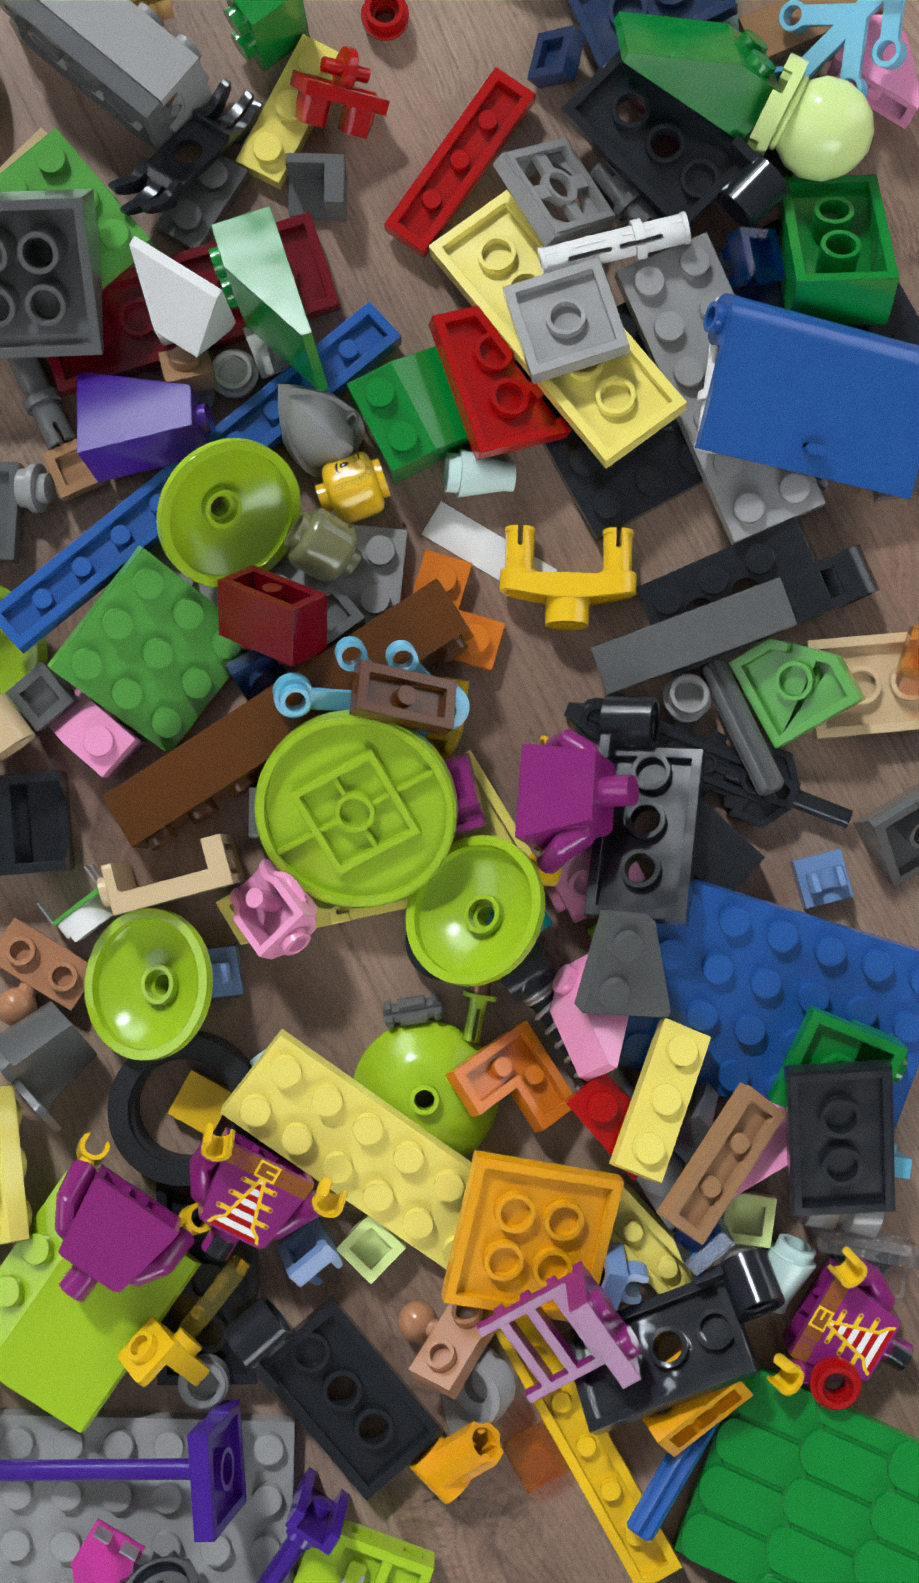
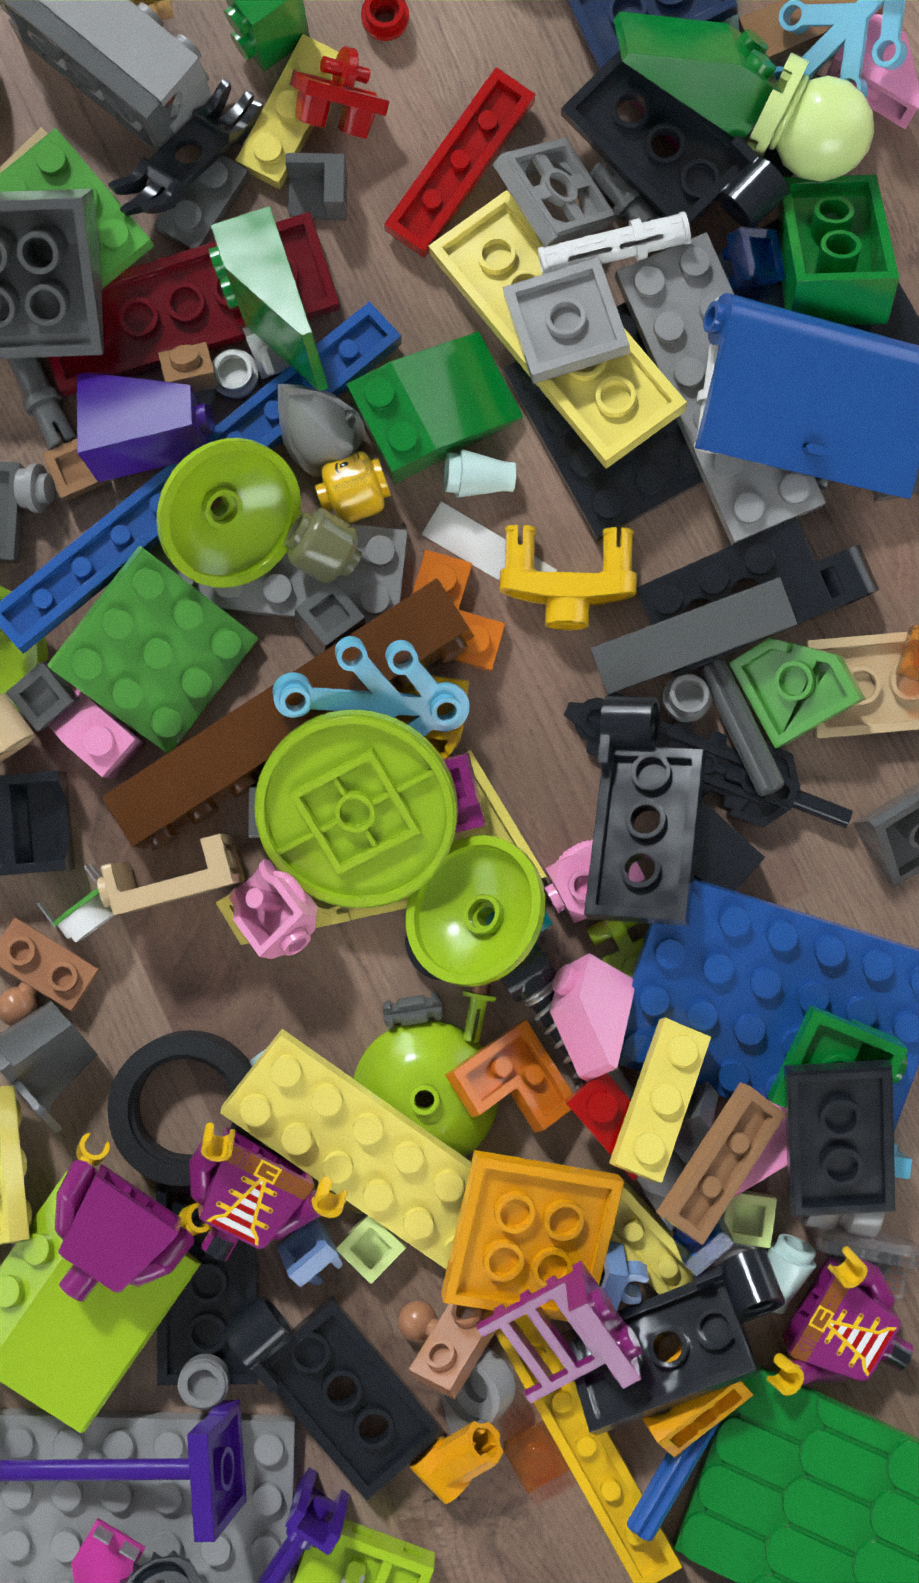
(129, 984): lime dish -> none
(158, 1346): yellow bracket -> none
(180, 302): white slope -> none
(200, 1101): yellow tile -> none
(215, 1296): clear yellow tile -> none
(226, 971): medium blue tile -> none
(255, 672): dark blue plate -> none
(272, 615): dark red brick -> none
(403, 697): reddish brown plate -> none
(491, 392): red wing -> none
(556, 57): dark blue plate -> none
(567, 799): magenta torso -> none
(624, 968): dark grey wing -> none
(821, 878): medium blue tile -> none
(839, 1397): red plate -> none

